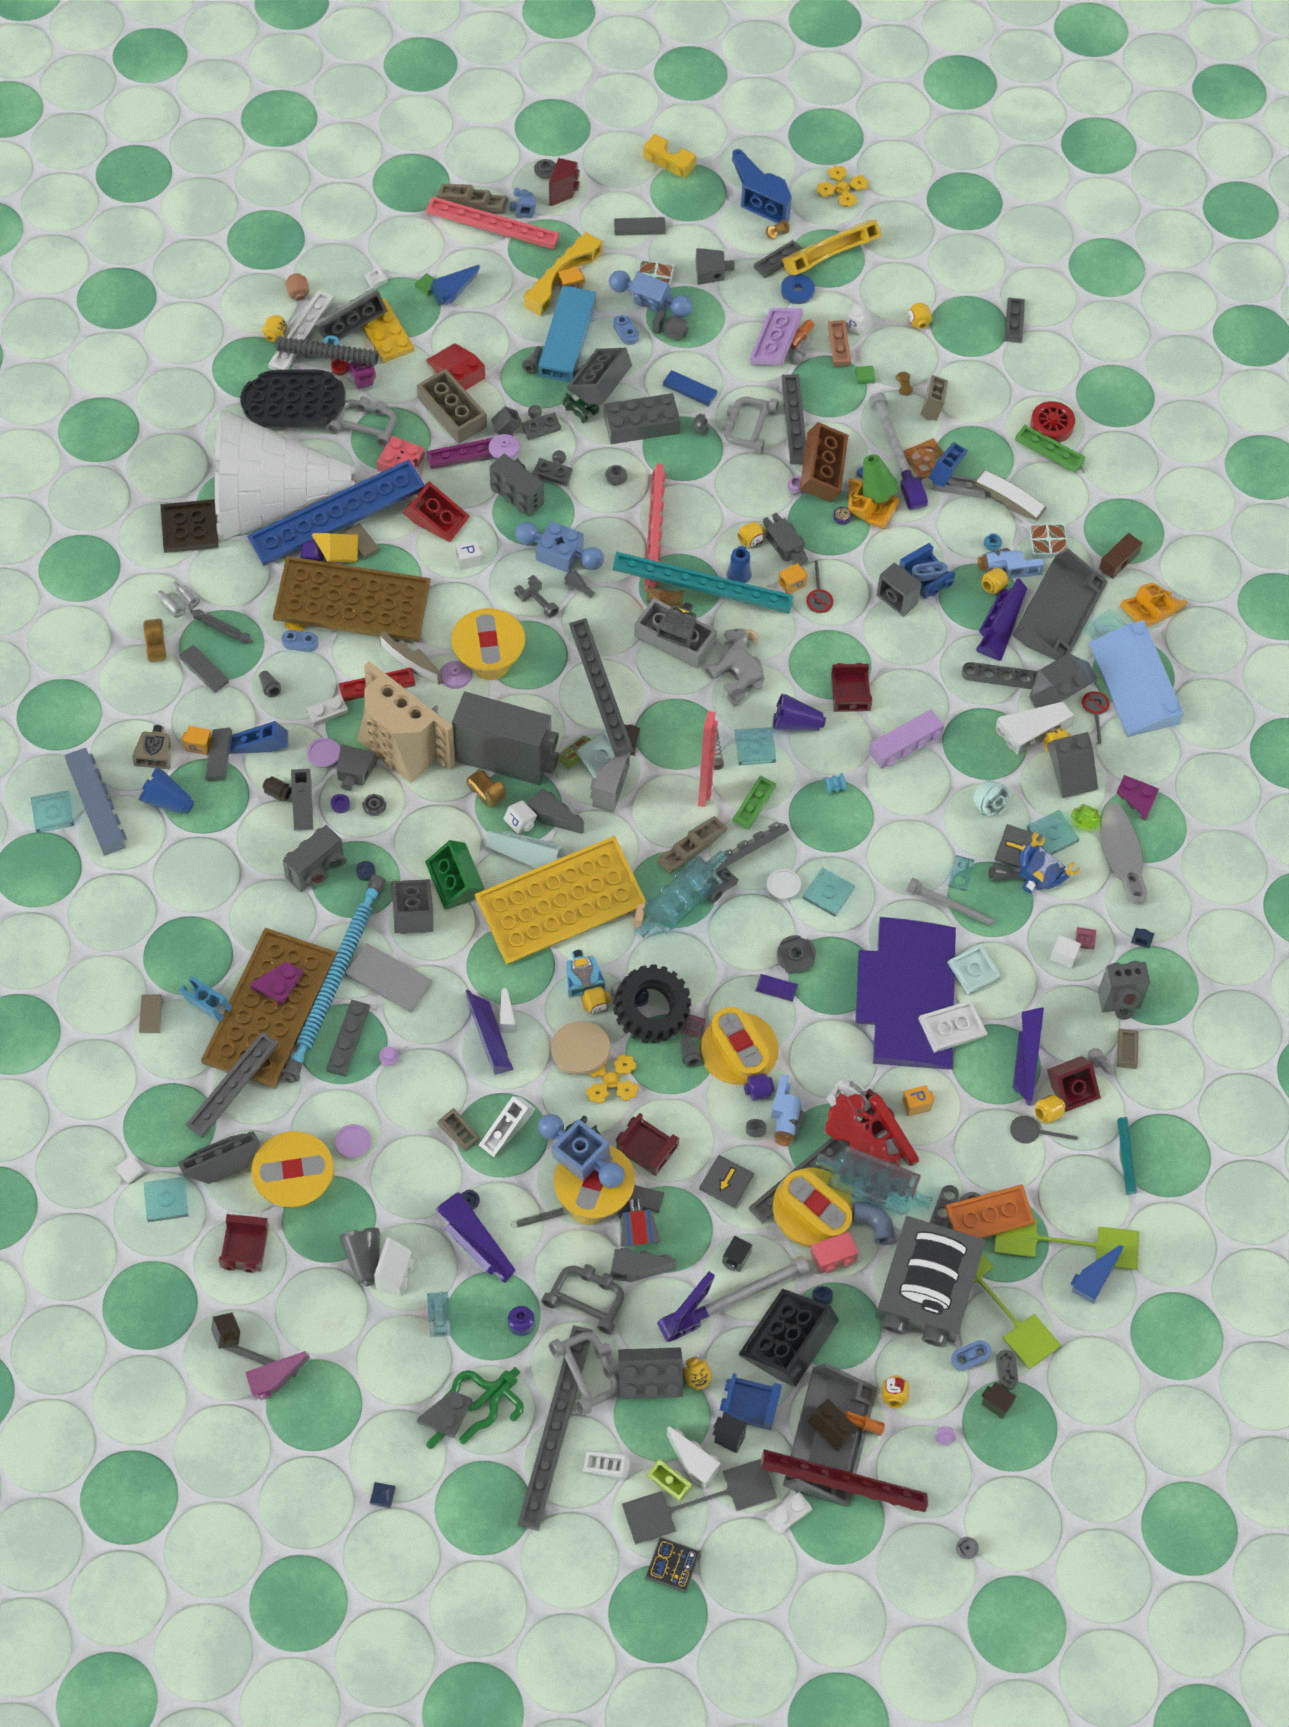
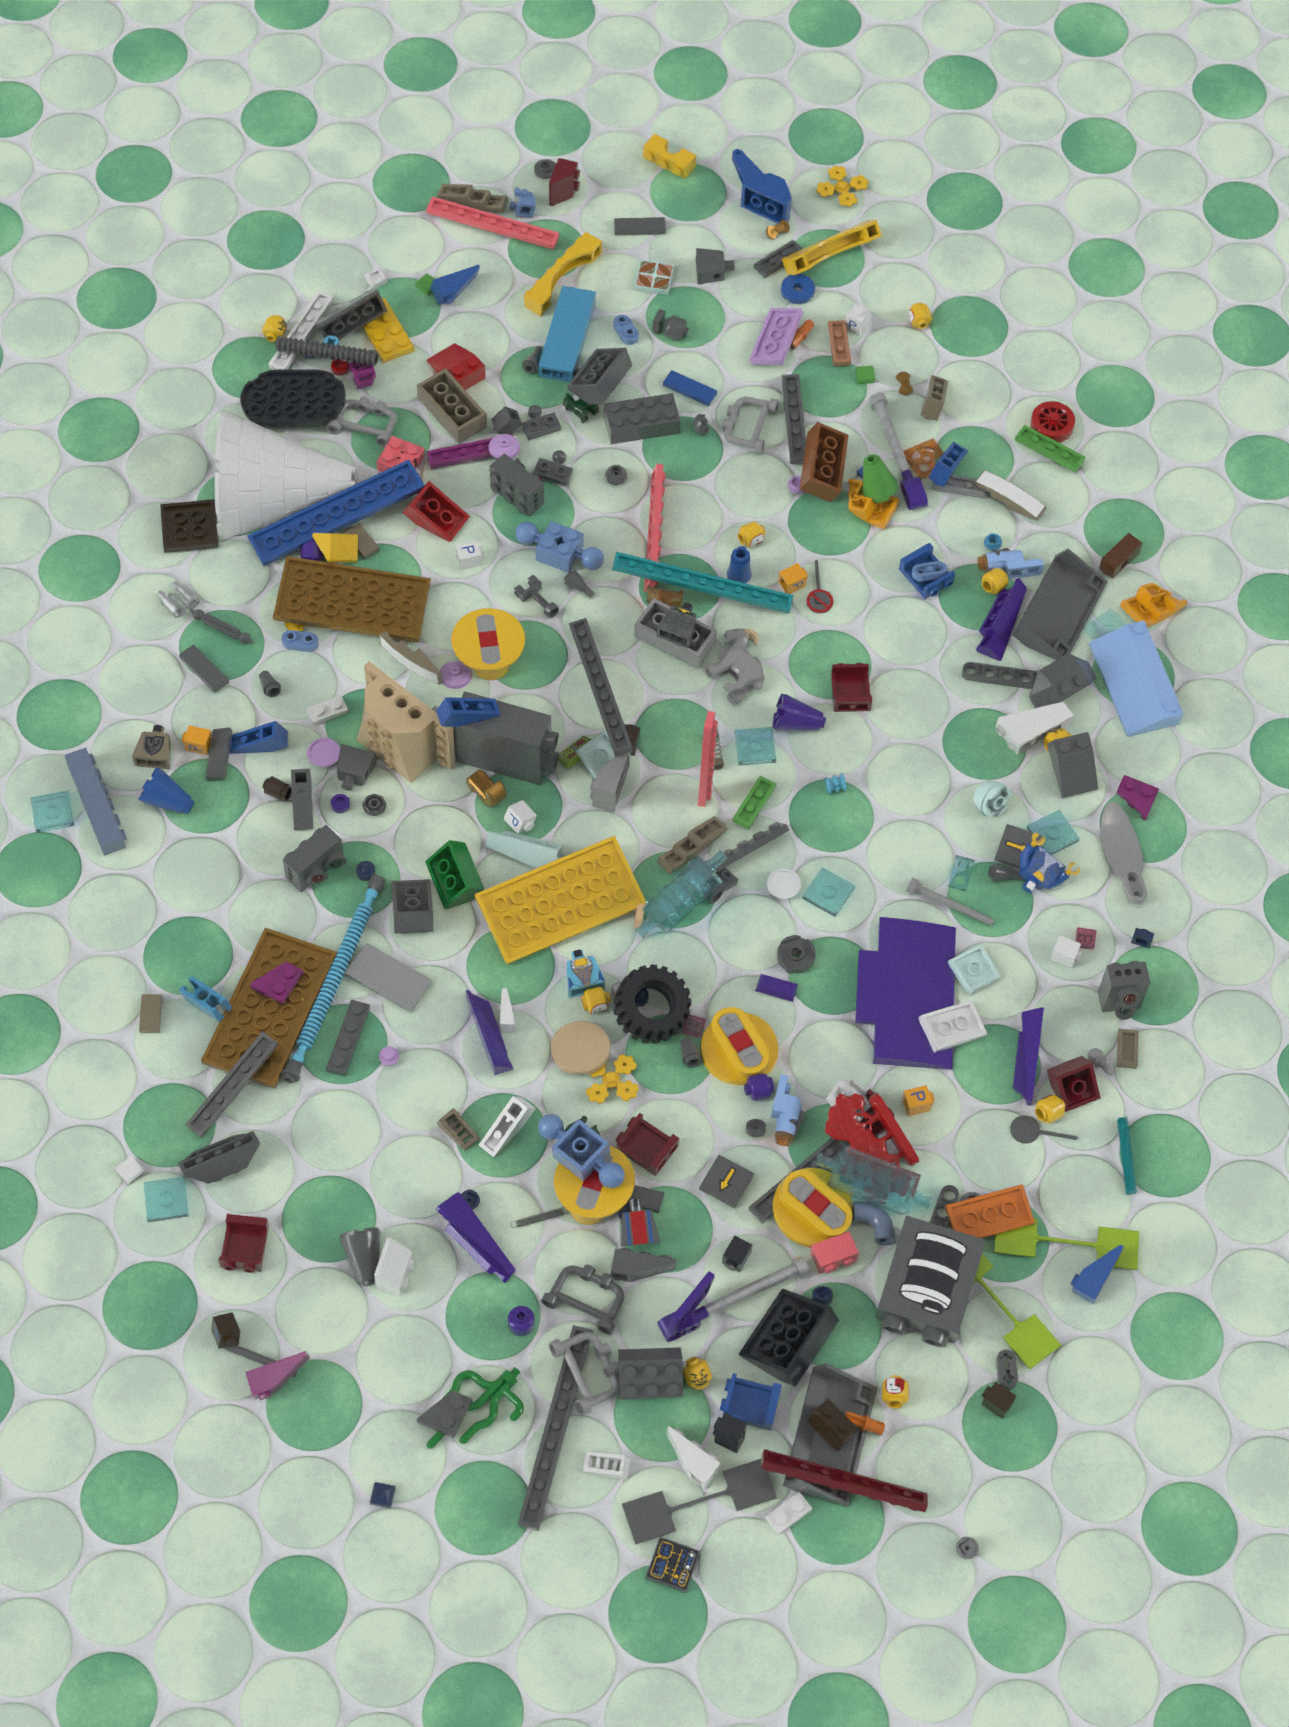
(154, 640): pearl gold animal -> none
(292, 1169): yellow piece -> none
(297, 286): nougat head -> none
(353, 1141): lavender piece -> none
(355, 689): red tile -> none
(438, 1312): clear light blue torso -> none
(464, 711): none -> blue slope
(553, 813): dark grey slope -> none
(571, 278): light orange brick -> none
(650, 292): medium blue brick -> none
(669, 1480): lime slope -> none
(785, 540): dark grey hinge -> none
(797, 356): light grey bar -> none
(842, 515): tile -> none
(898, 589): dark grey brick -> none
(906, 739): lavender brick -> none
(945, 1435): lavender plate -> none
(970, 1356): medium blue plate -> none
(1014, 320): dark grey tile -> none
(1047, 539): tile -> none
(1085, 817): clear neon green head -> none
(1096, 703): piece -> none

